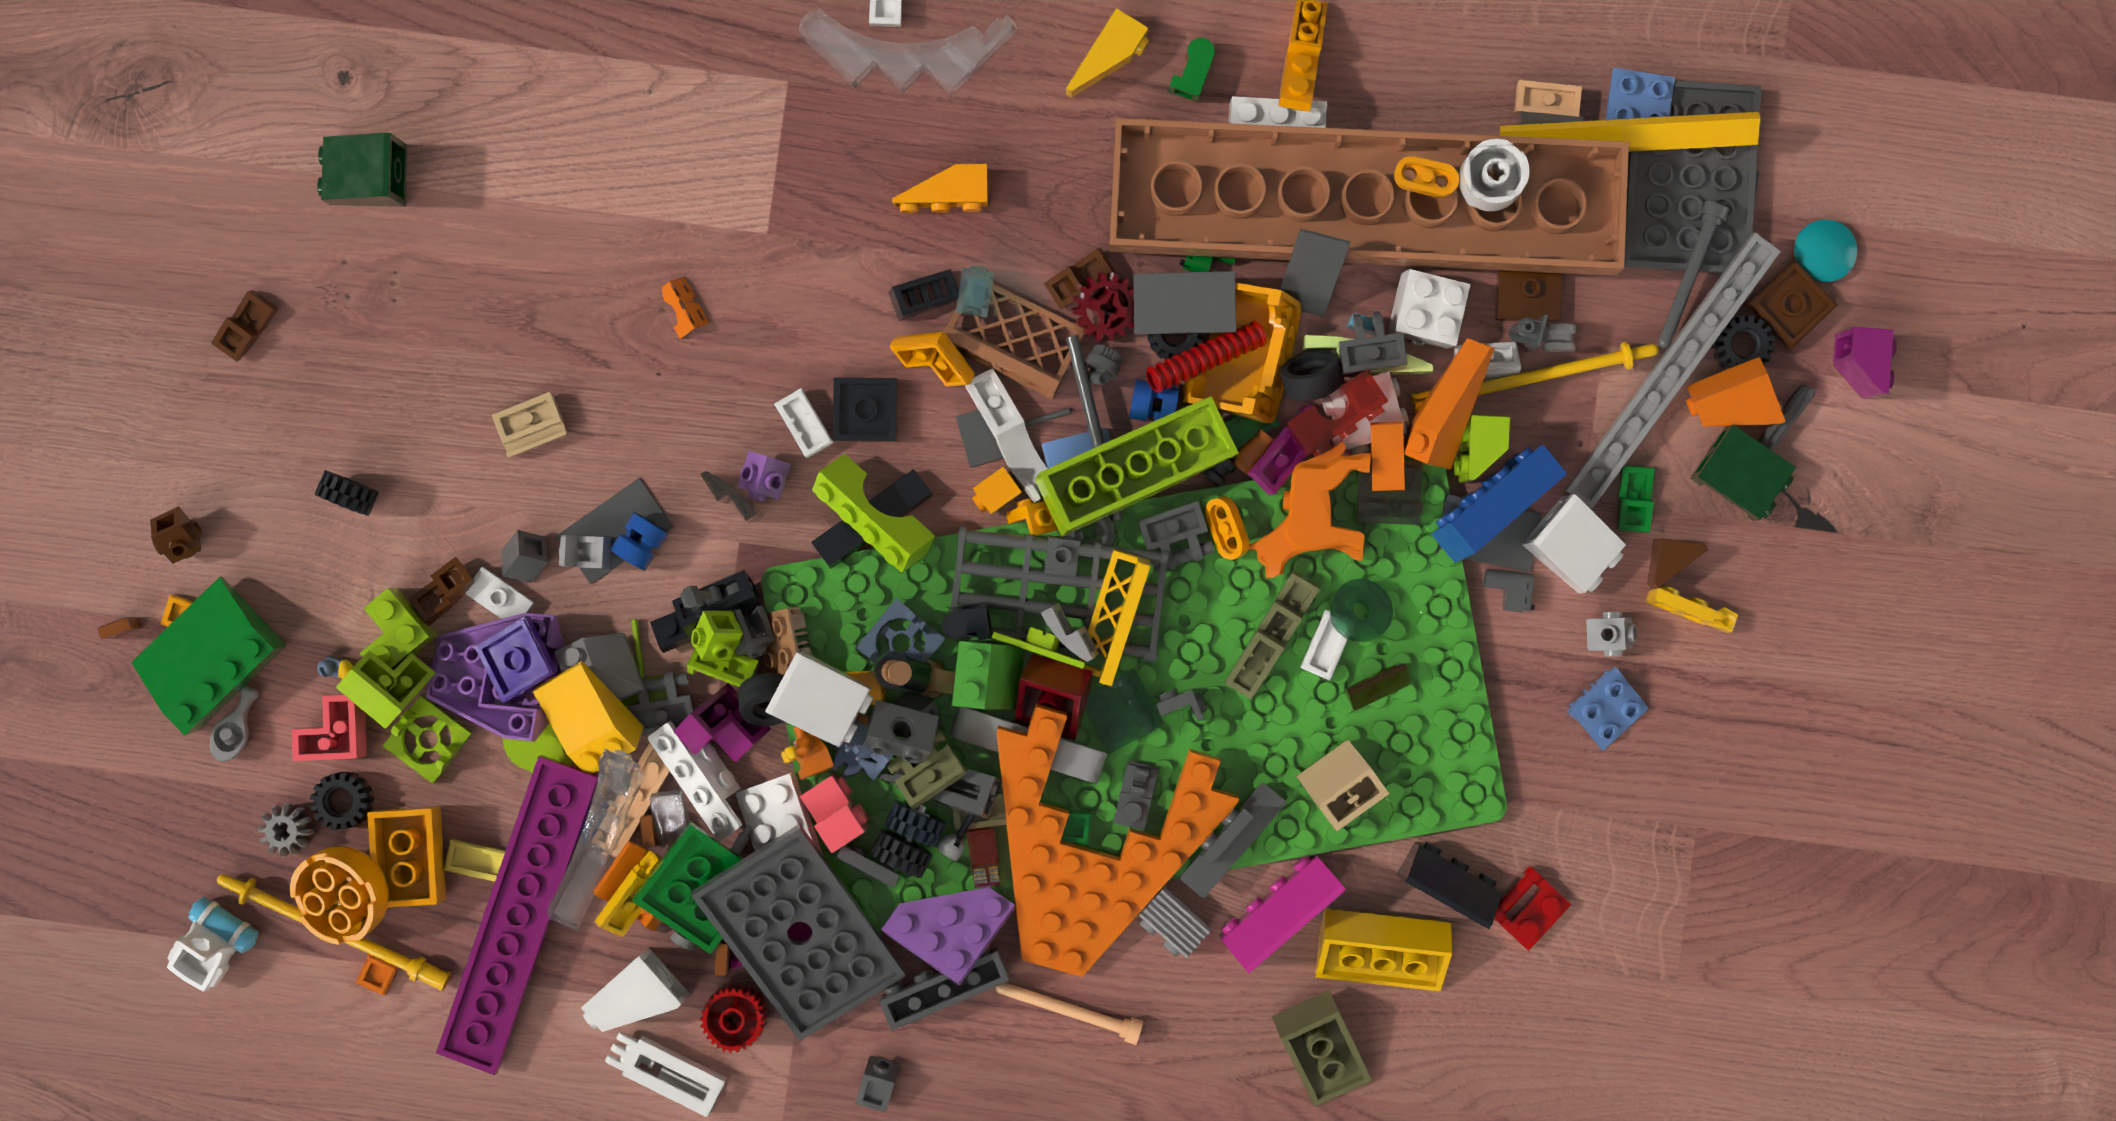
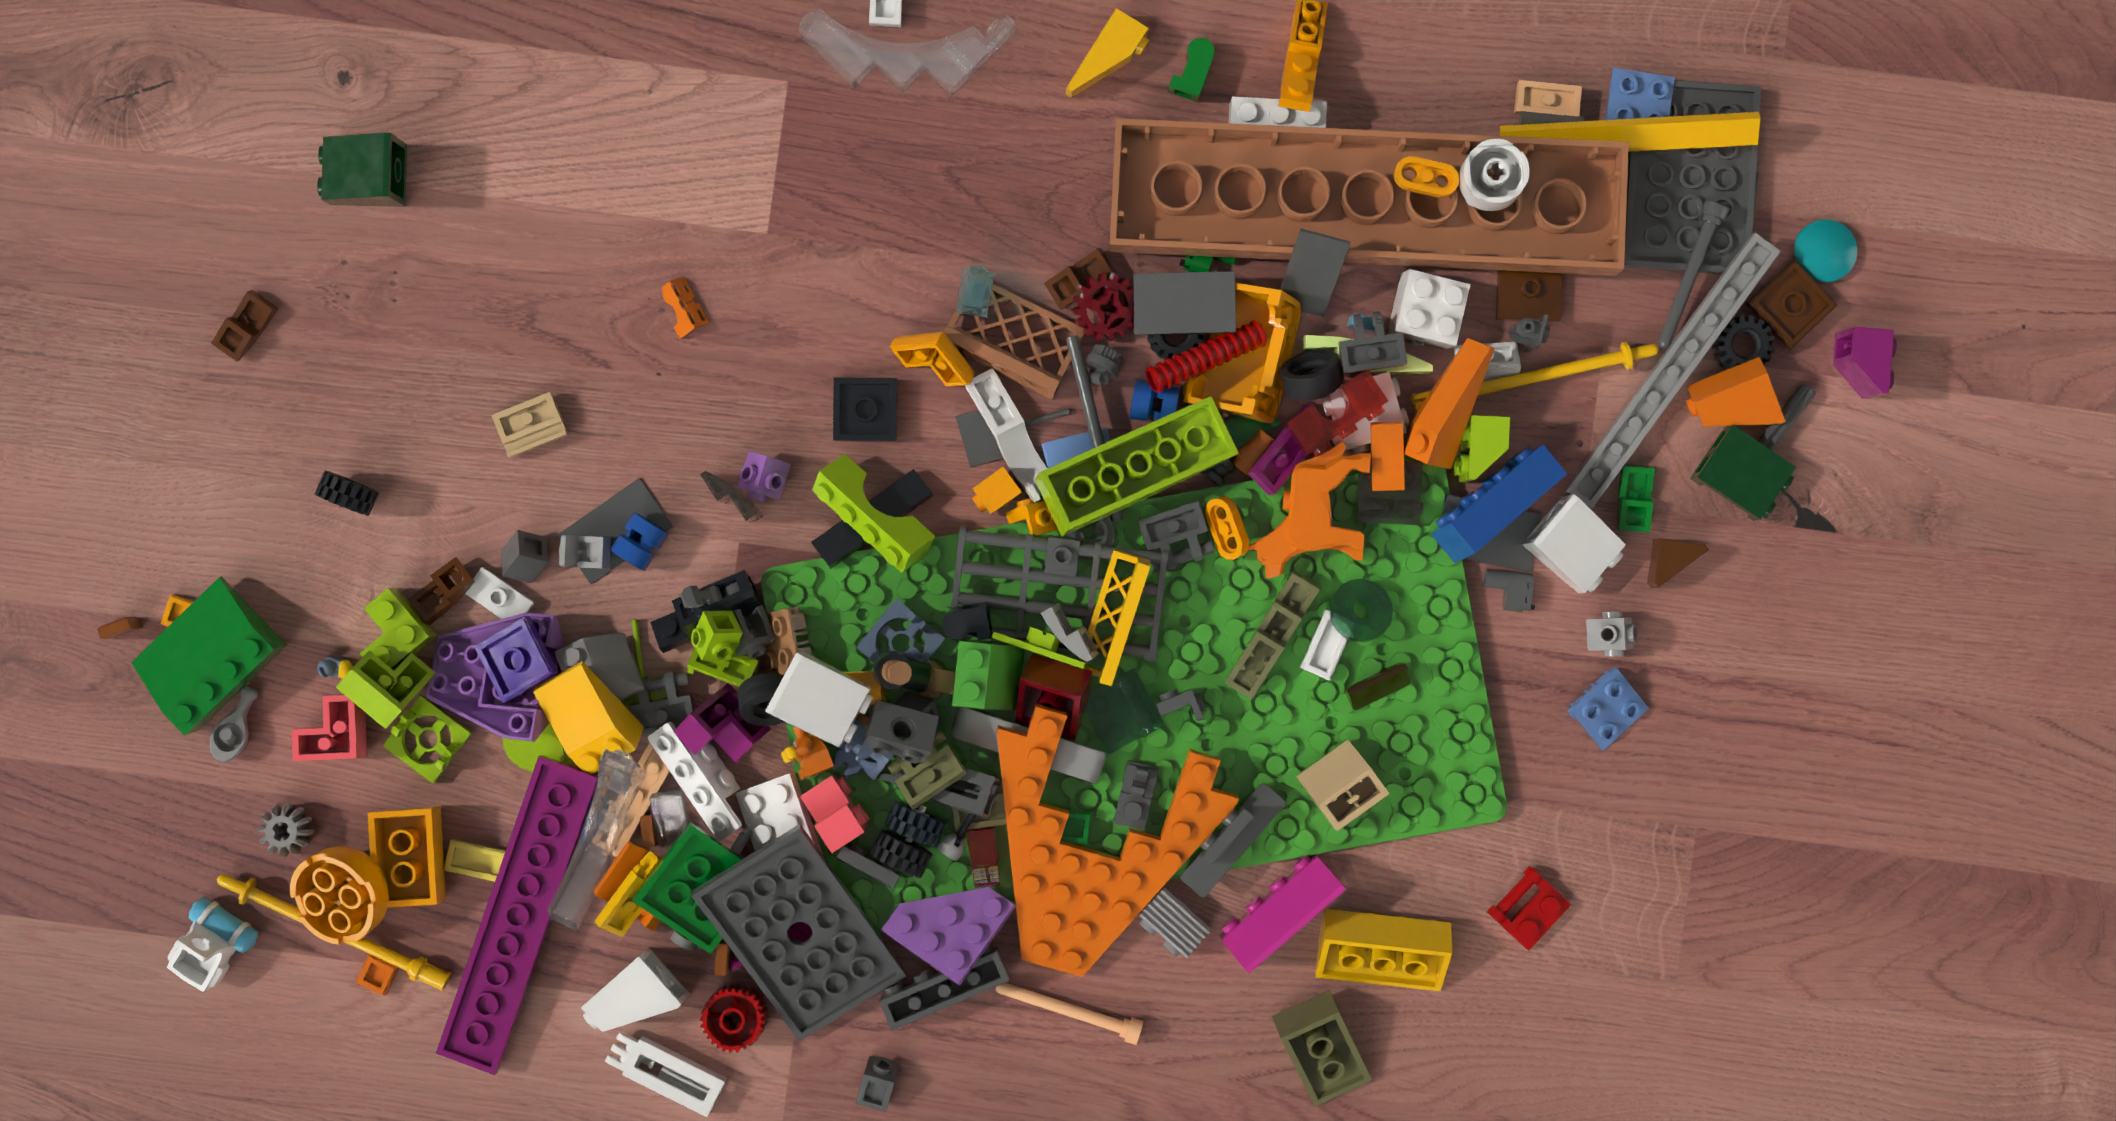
(175, 535): reddish brown brick -> none
(328, 814): black tyre -> none
(804, 423): white plate -> none
(898, 302): black slope -> none
(954, 187): light orange slope -> none
(1451, 883): black slope -> none
(1560, 338): light grey wheel -> none
(1693, 609): yellow hinge -> none

